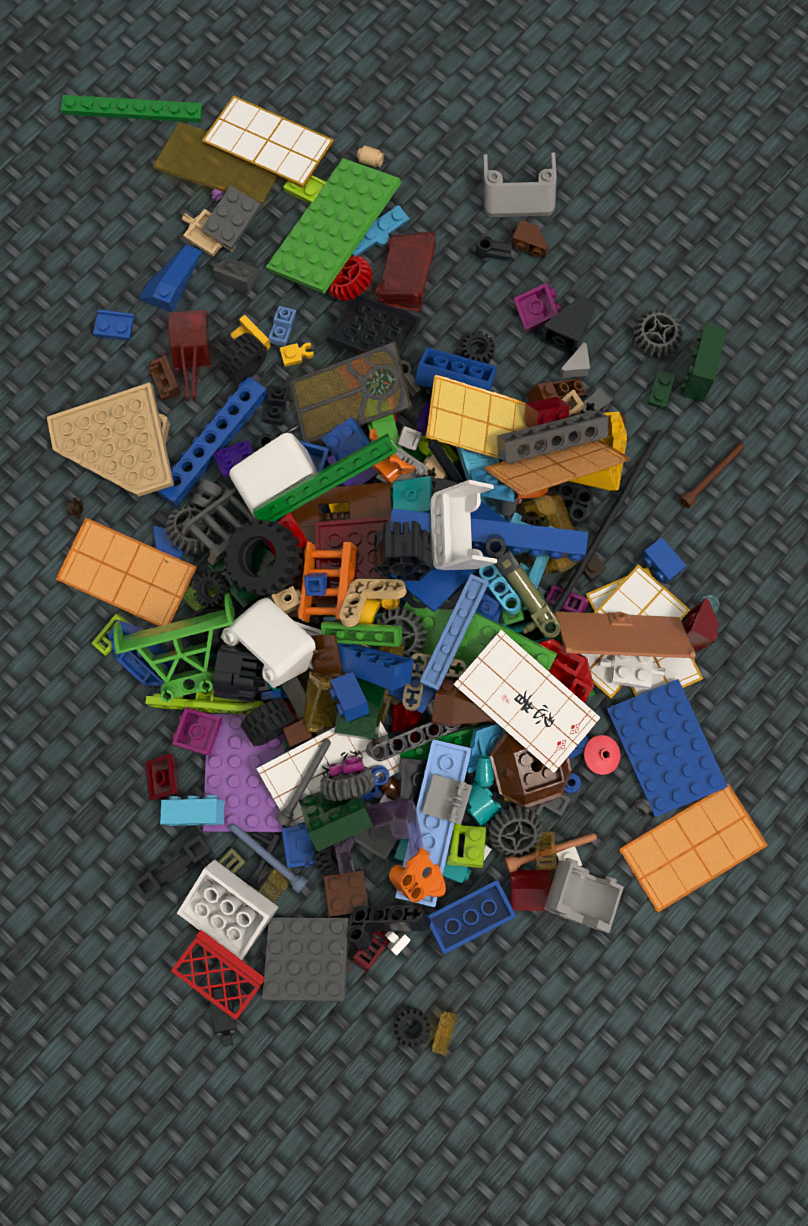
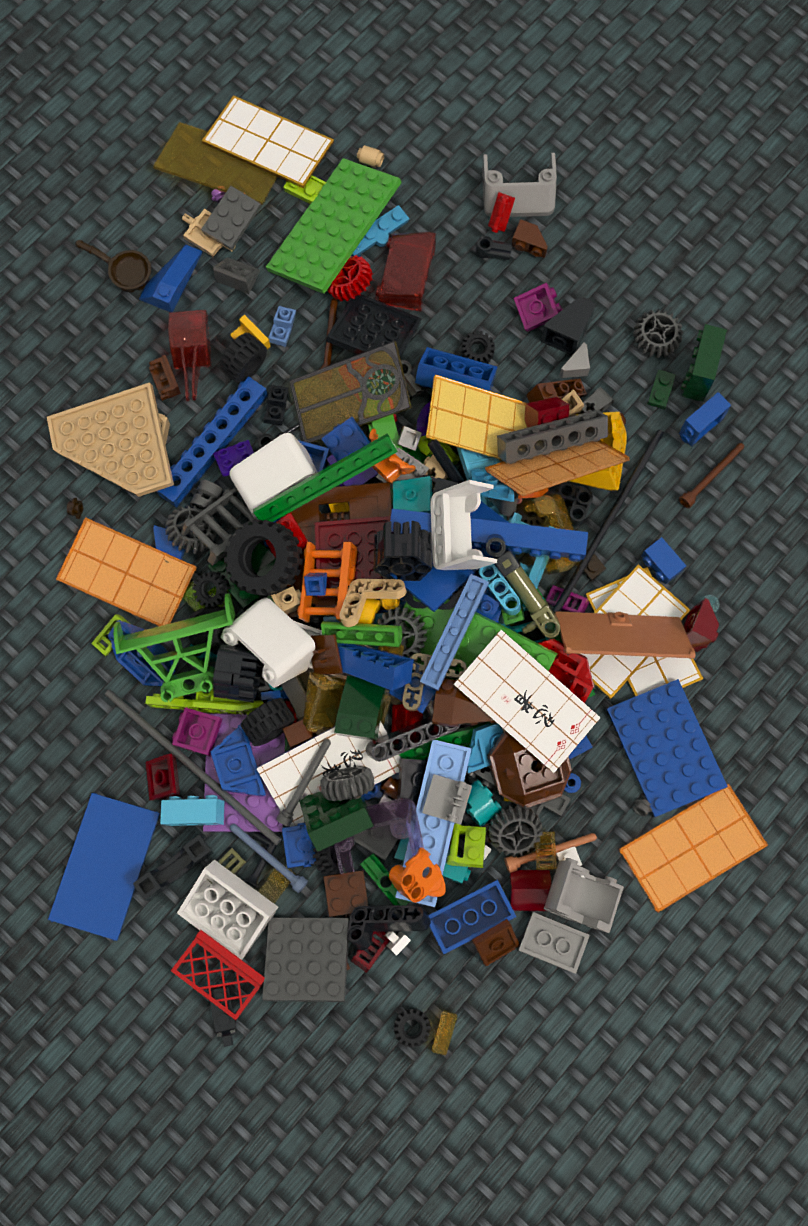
(104, 866): none -> blue piece
(114, 325): blue plate -> none
(127, 269): none -> dark brown piece
(131, 108): green plate -> none
(193, 767): none -> dark grey piece
(237, 765): none -> blue wing
(293, 354): yellow plate -> none
(332, 319): none -> reddish brown piece
(349, 697): blue brick -> none
(349, 765): magenta plate -> none
(376, 871): none -> green piece
(382, 780): blue plate -> none
(484, 772): teal cone -> none
(496, 942): none -> reddish brown plate
(501, 212): none -> red hinge
(554, 942): none -> light grey plate
(594, 754): coral dish -> none
(632, 670): white plate -> none
(704, 419): none -> blue window

